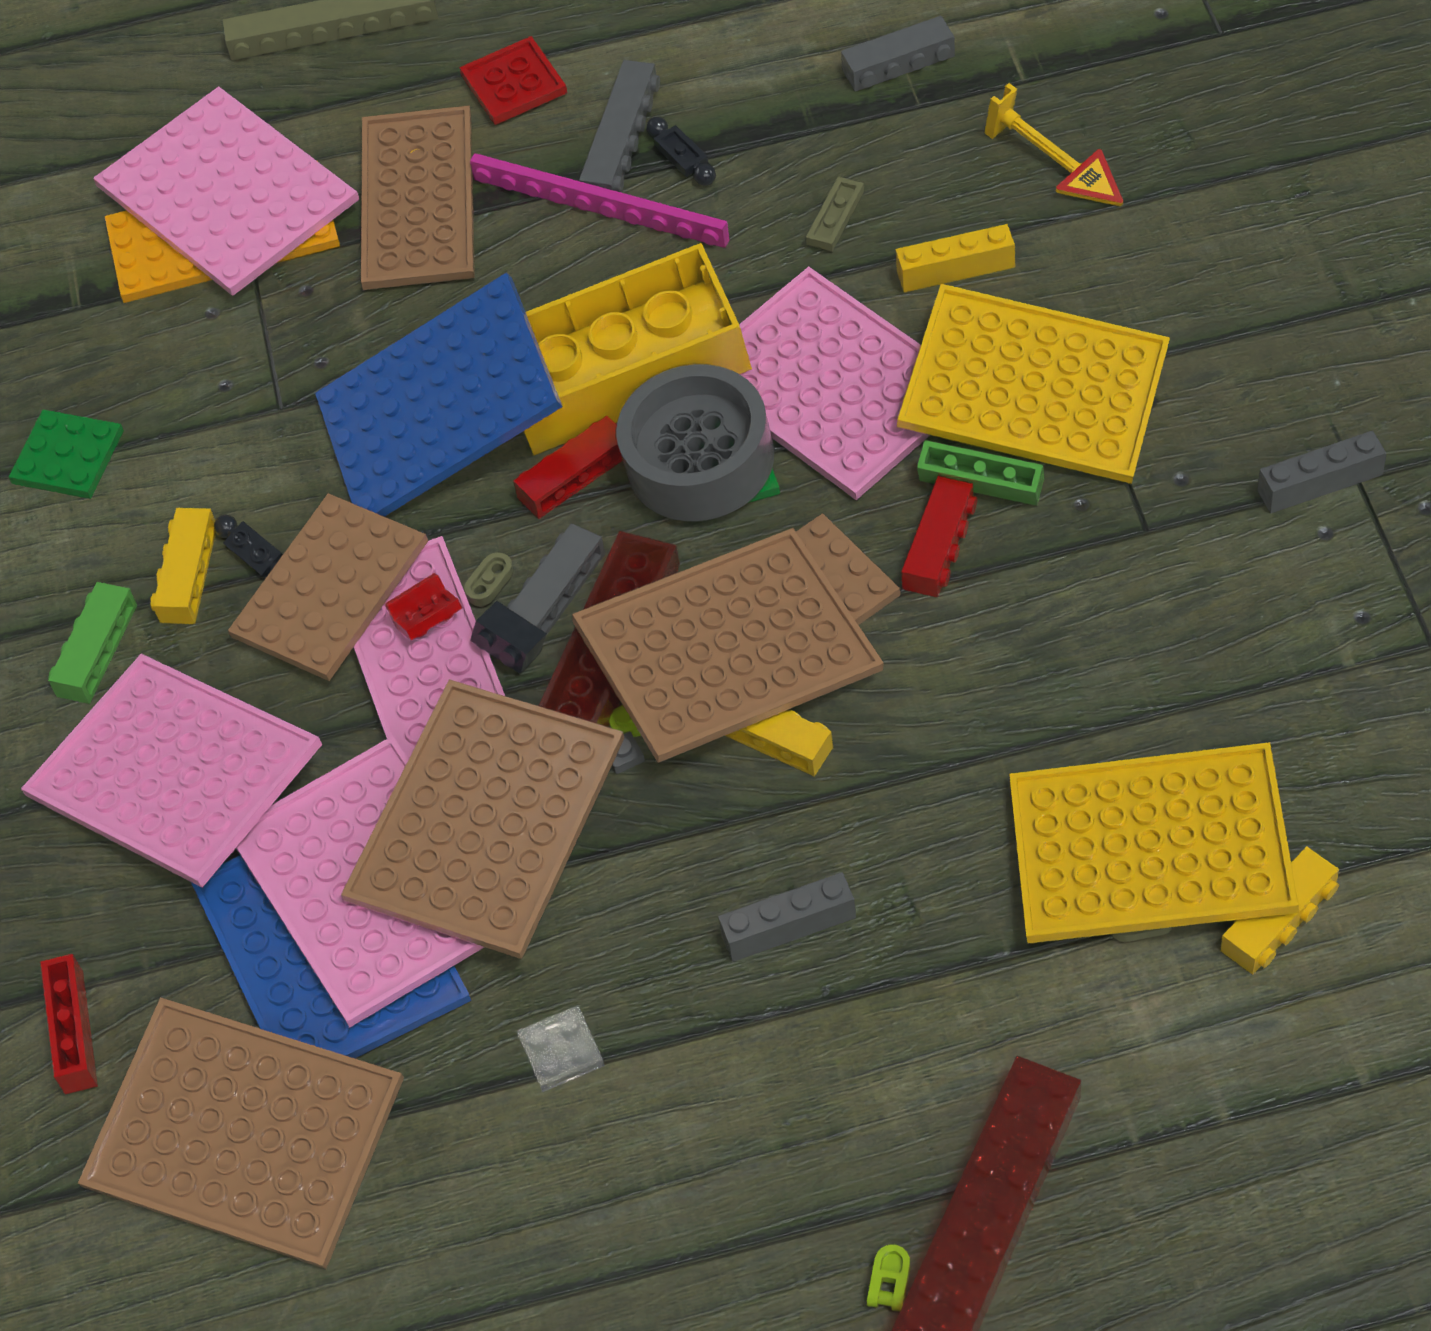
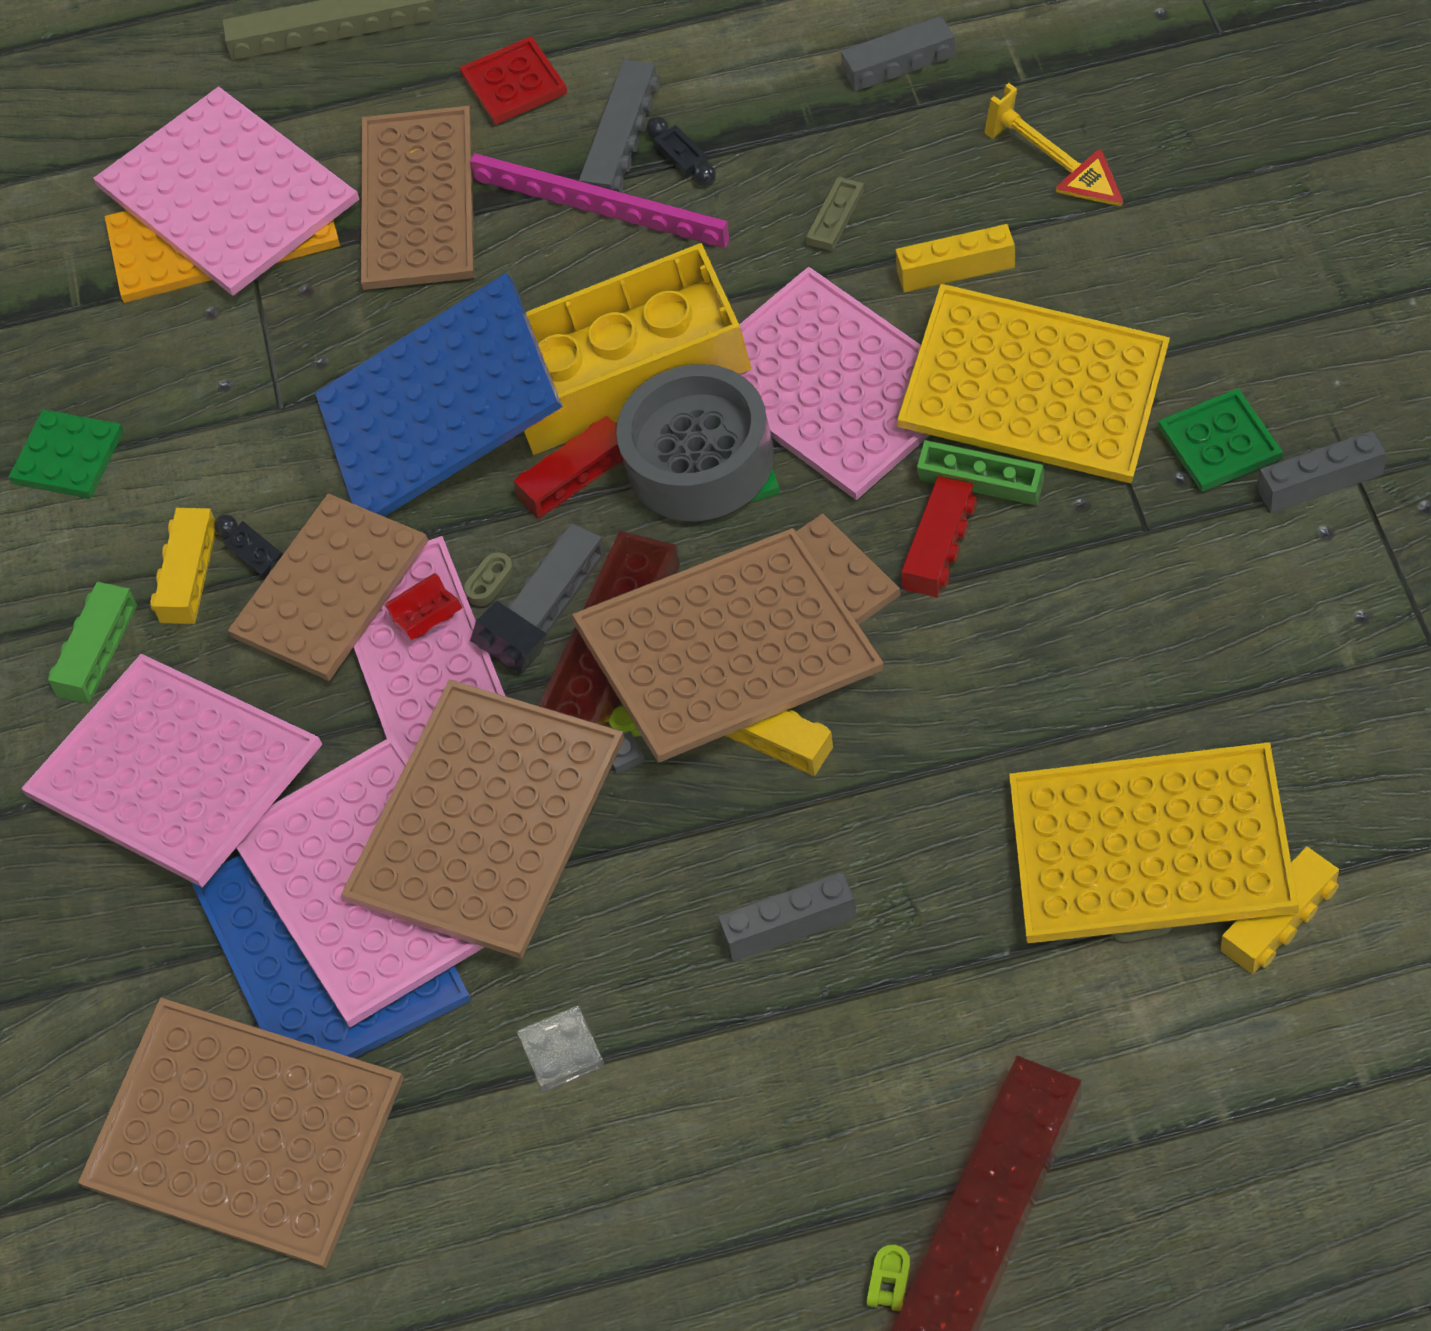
(68, 1024): red brick -> none
(1220, 440): none -> green plate

